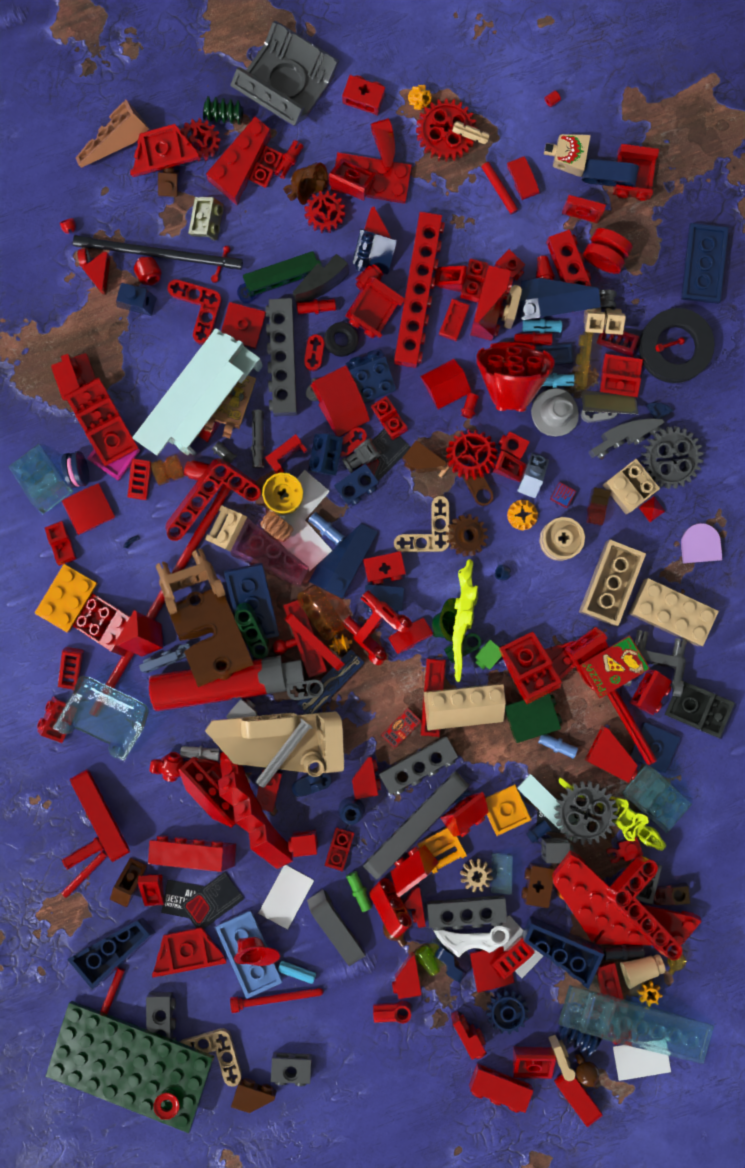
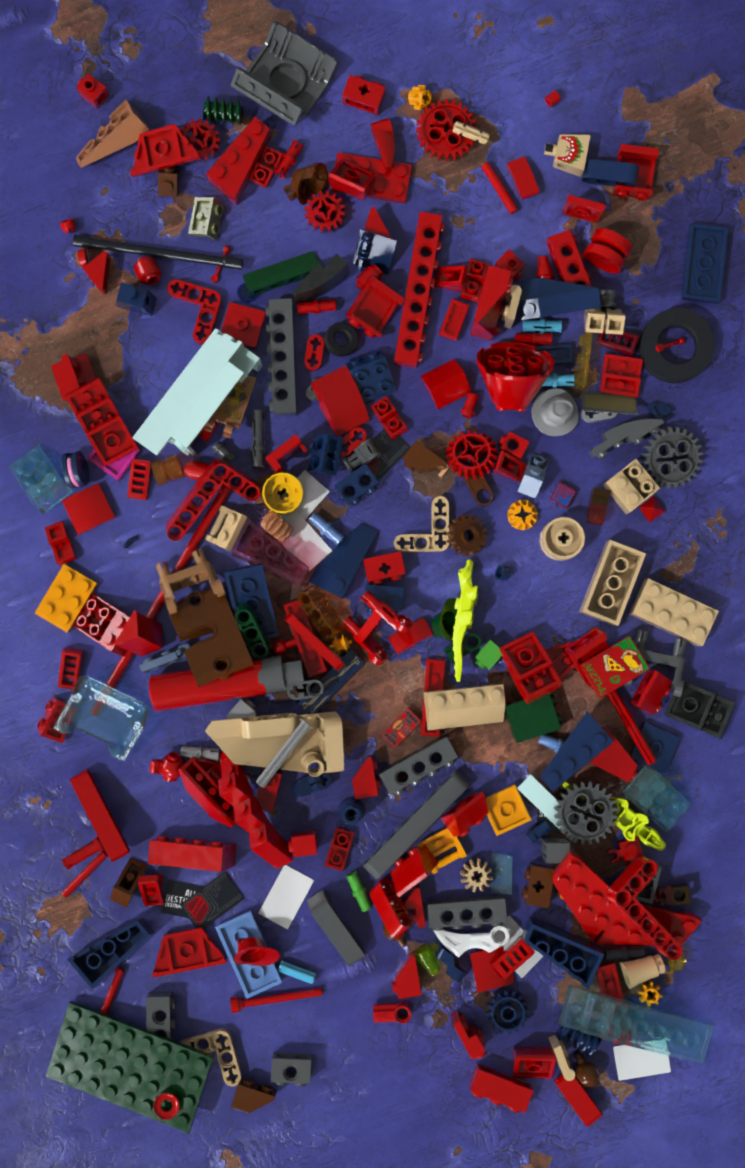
(92, 90): none -> red brick
(577, 751): none -> dark blue wedge
(701, 544): lavender tile -> none

